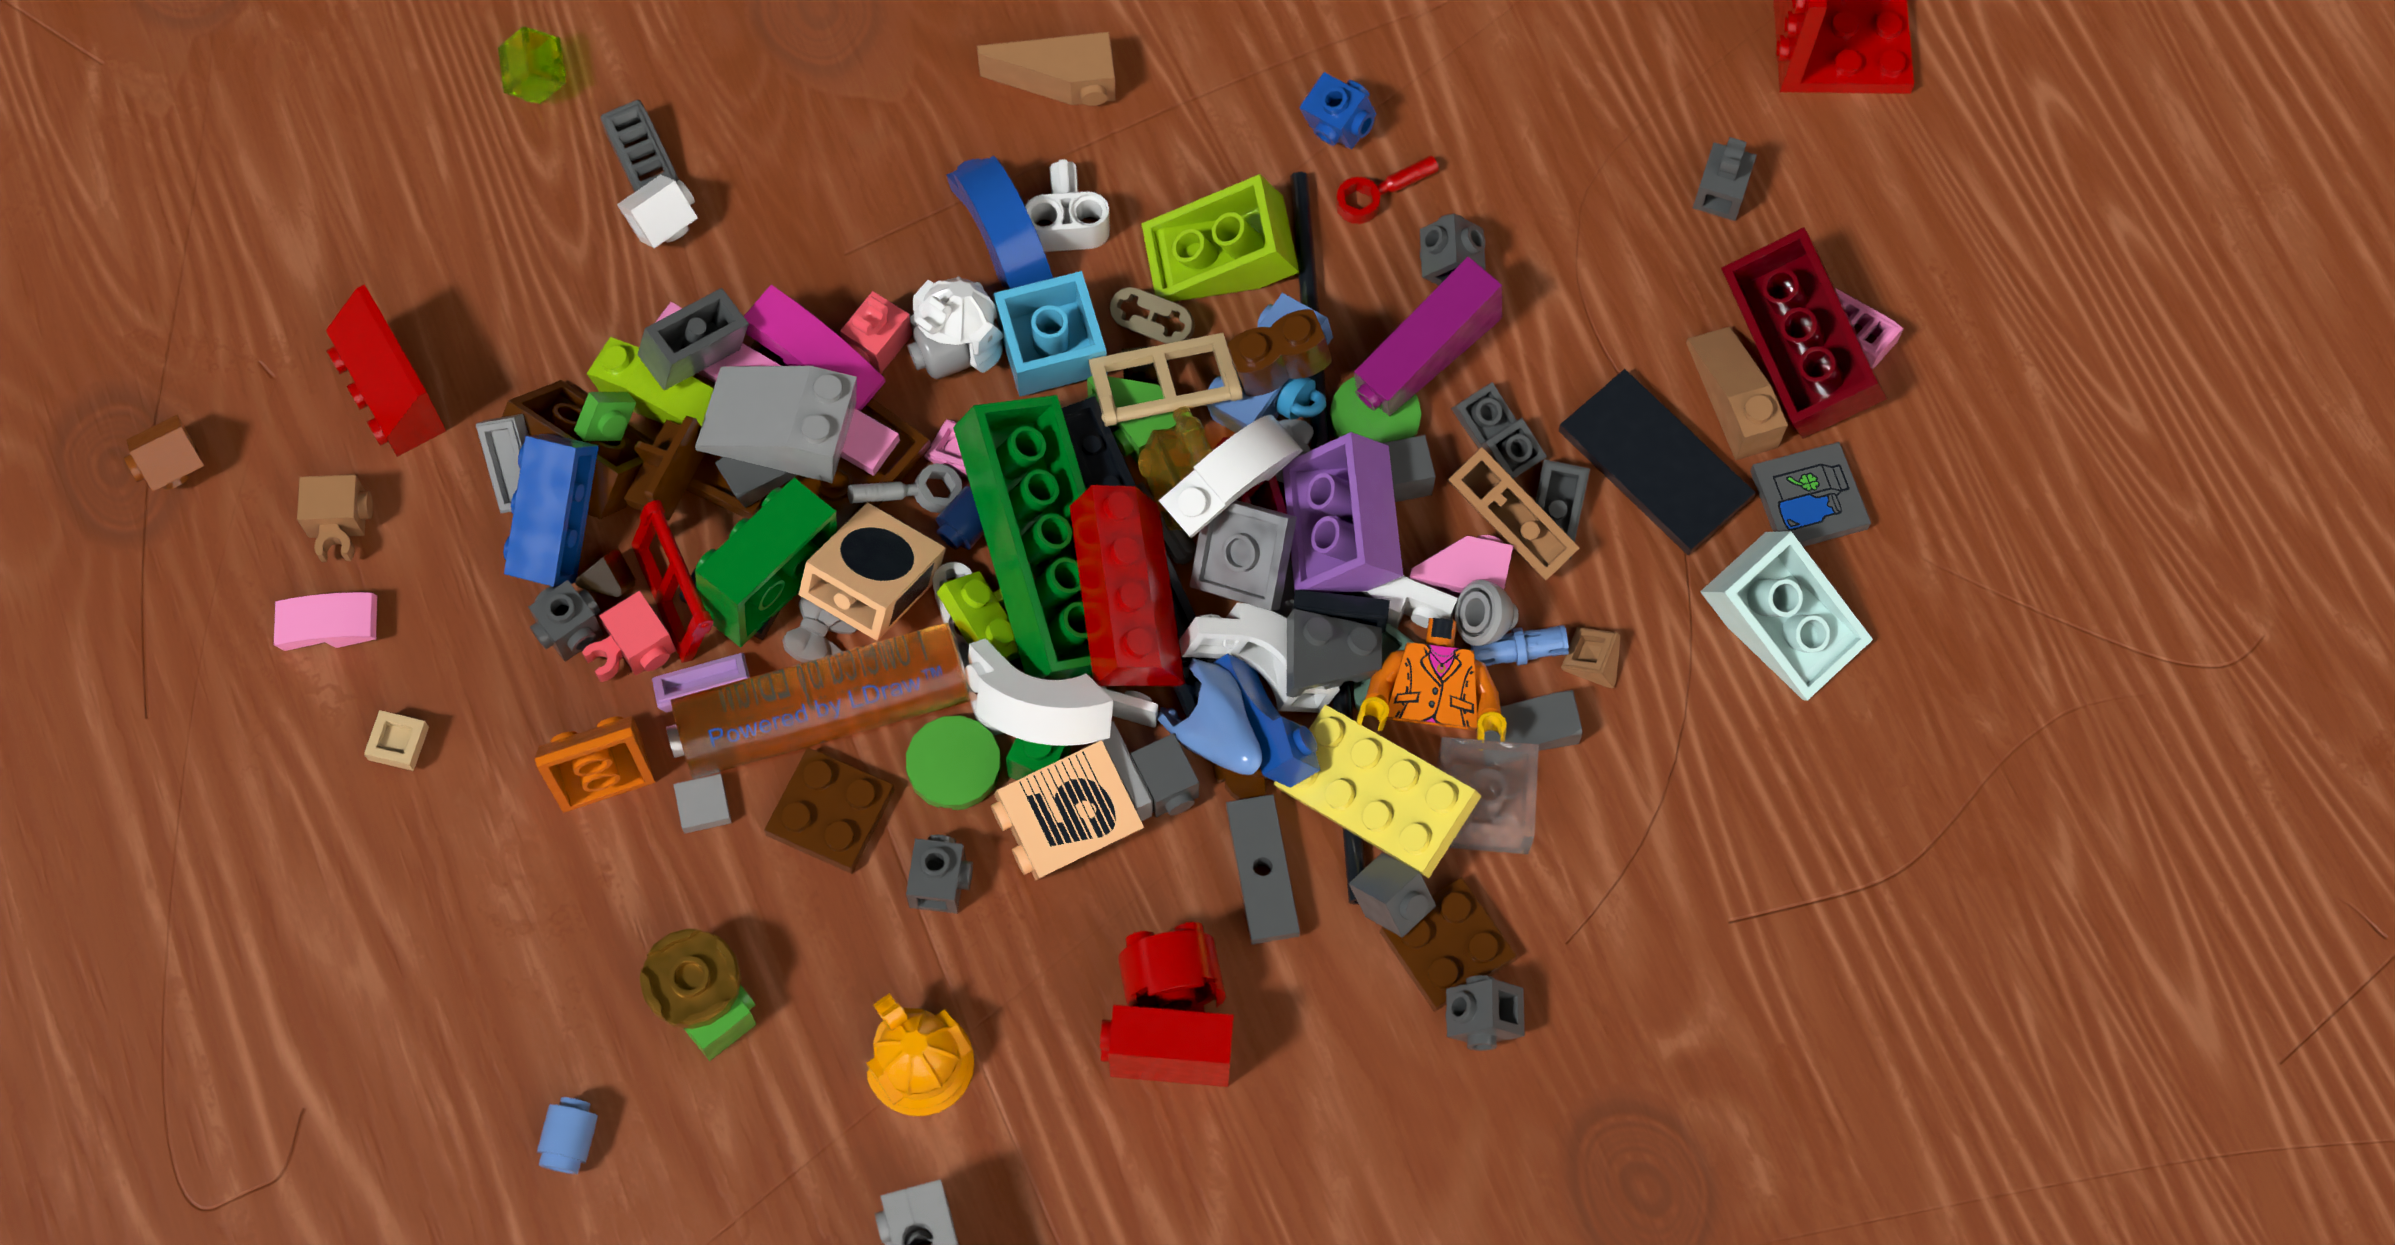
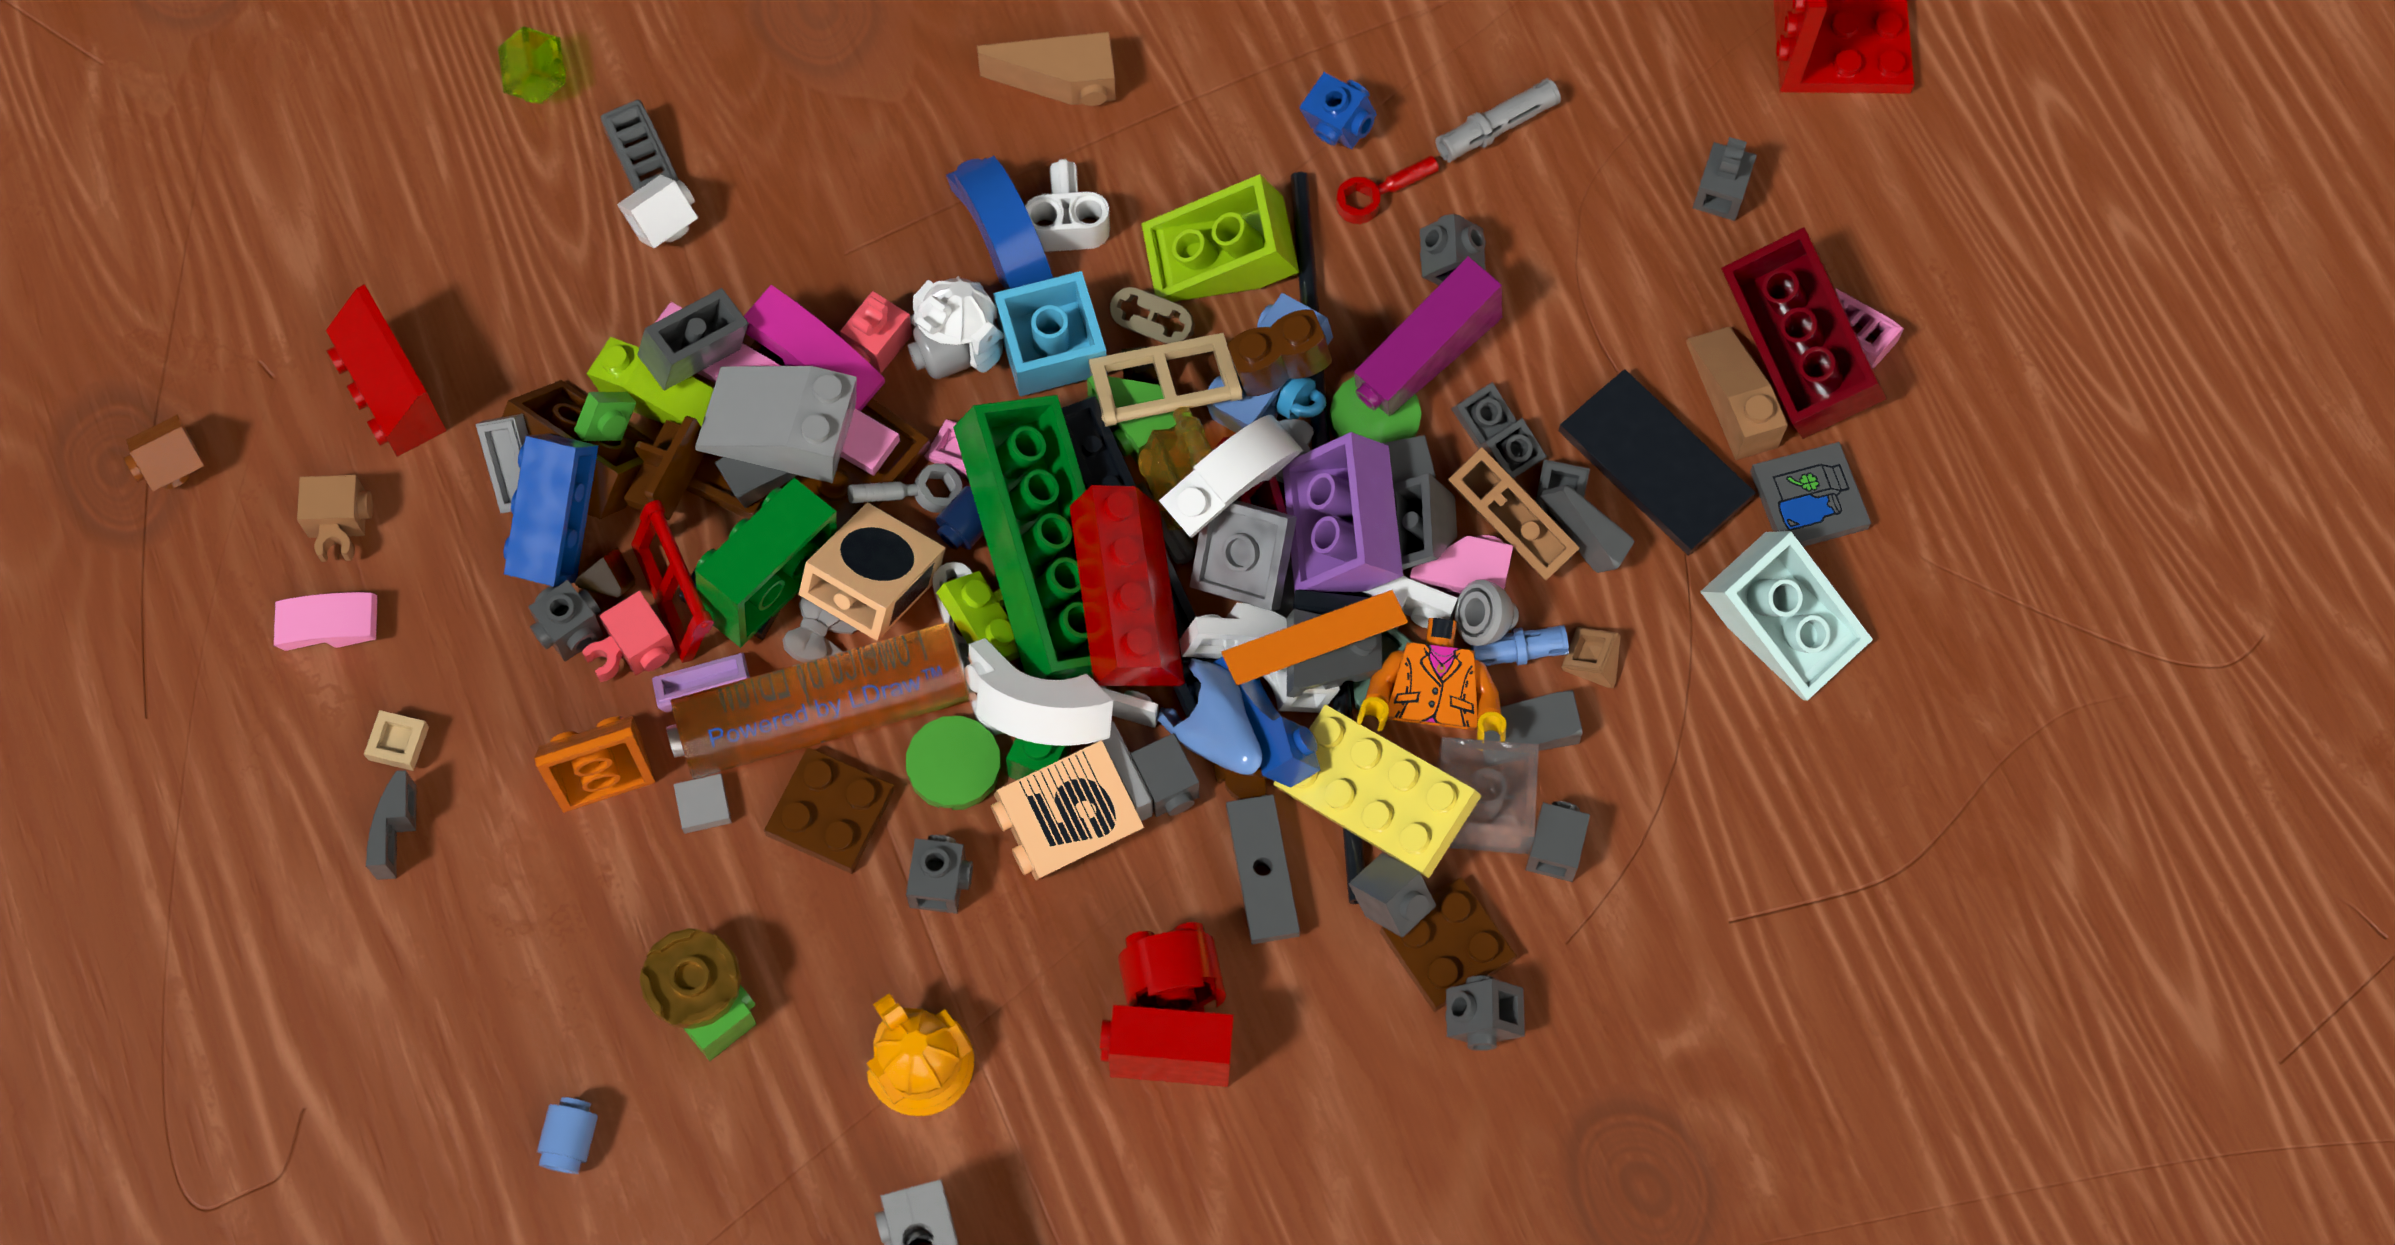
(393, 814): none -> dark grey slope
(1314, 637): none -> orange sticker
(1424, 519): none -> dark grey slope
(1484, 127): none -> light grey pin
(1558, 840): none -> dark grey brick
(1598, 537): none -> dark grey slope

